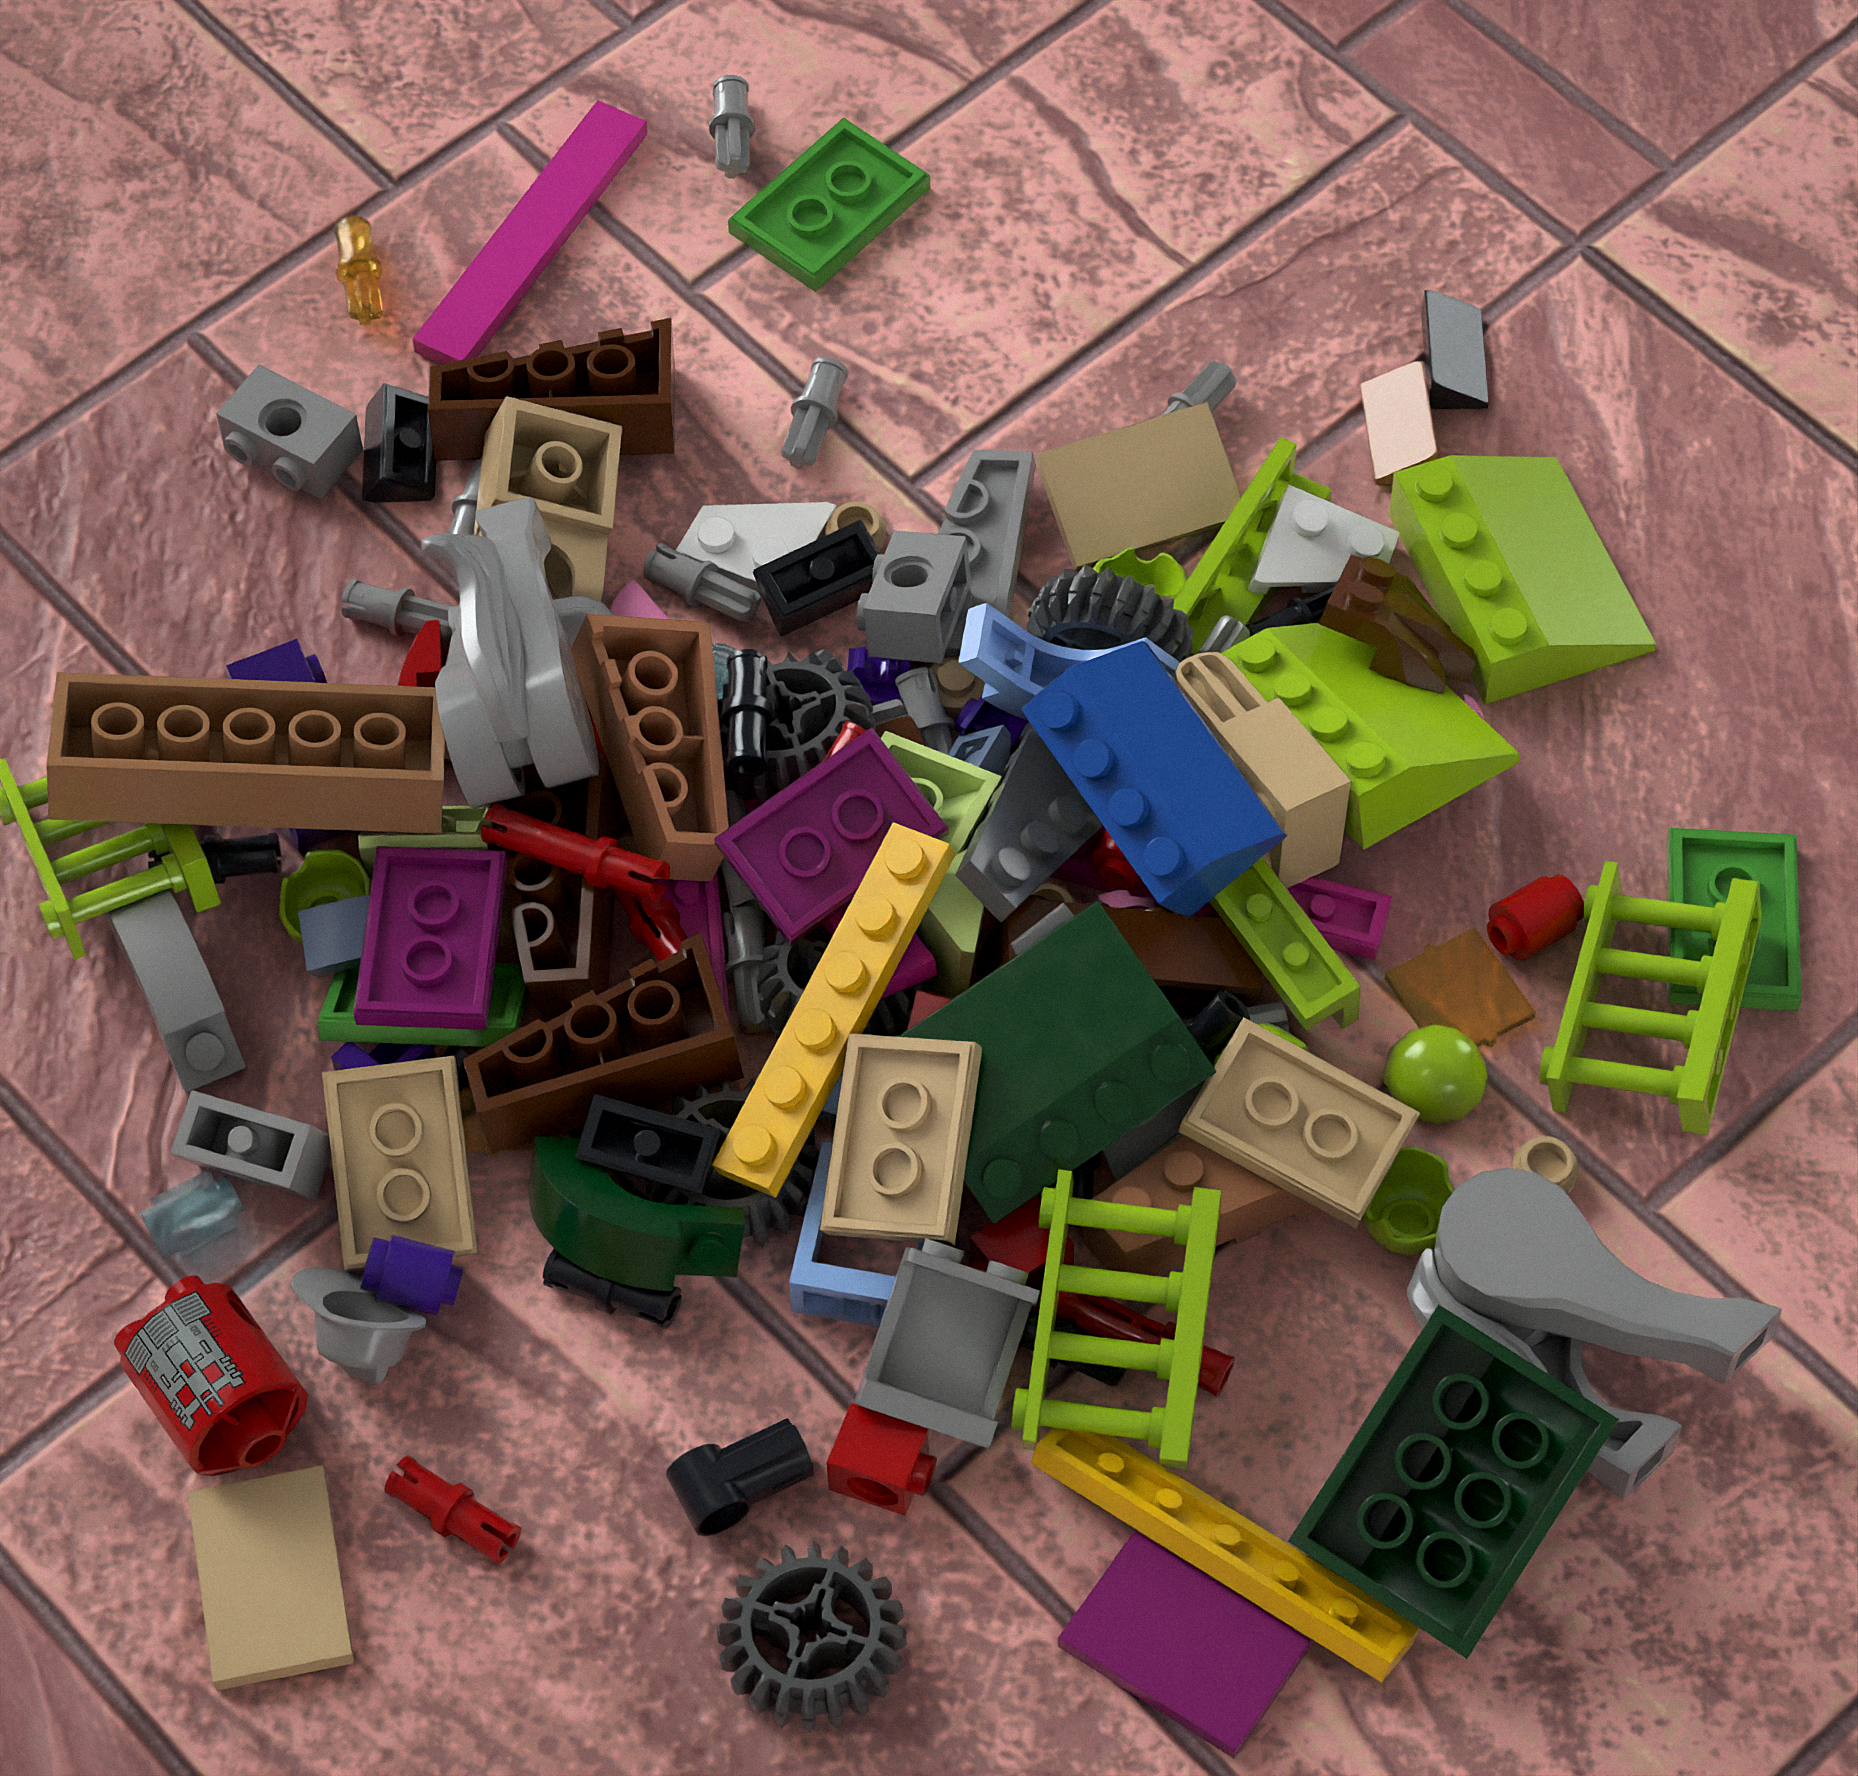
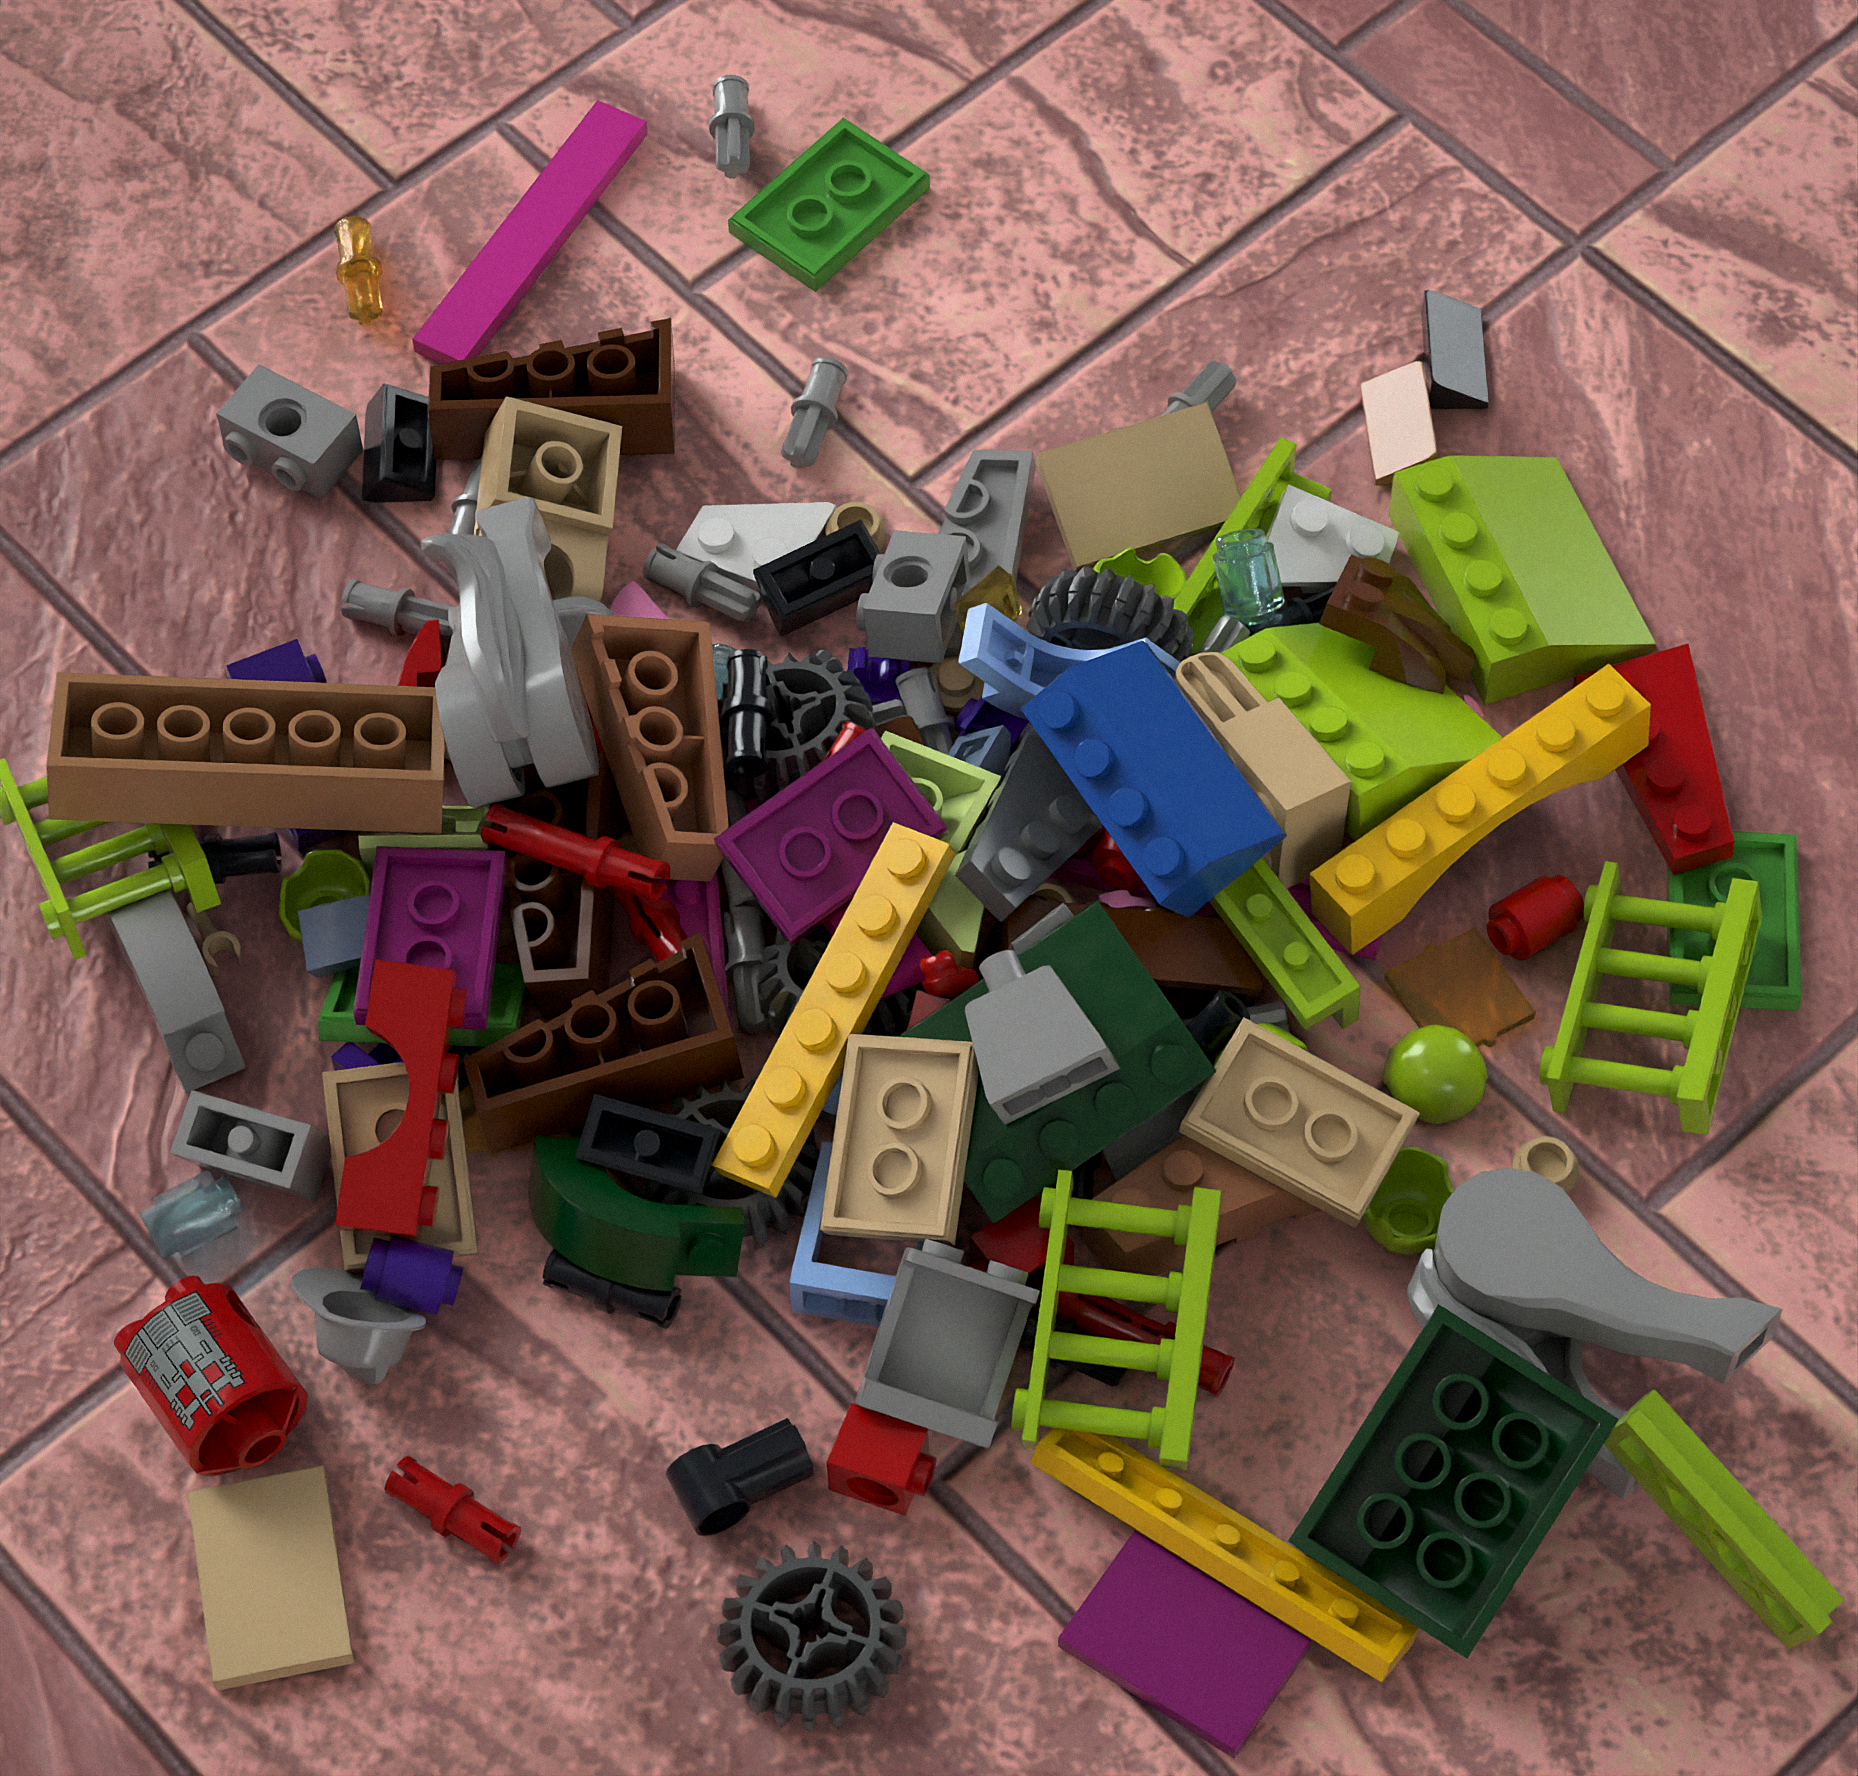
(214, 940): none -> tan hand
(388, 1185): none -> red arch
(944, 976): none -> red arm
(995, 589): none -> clear yellow tile
(1031, 1038): none -> light grey torso
(1248, 576): none -> clear light blue brick
(1395, 863): none -> yellow arch
(1677, 774): none -> red wing
(1723, 1521): none -> lime fence

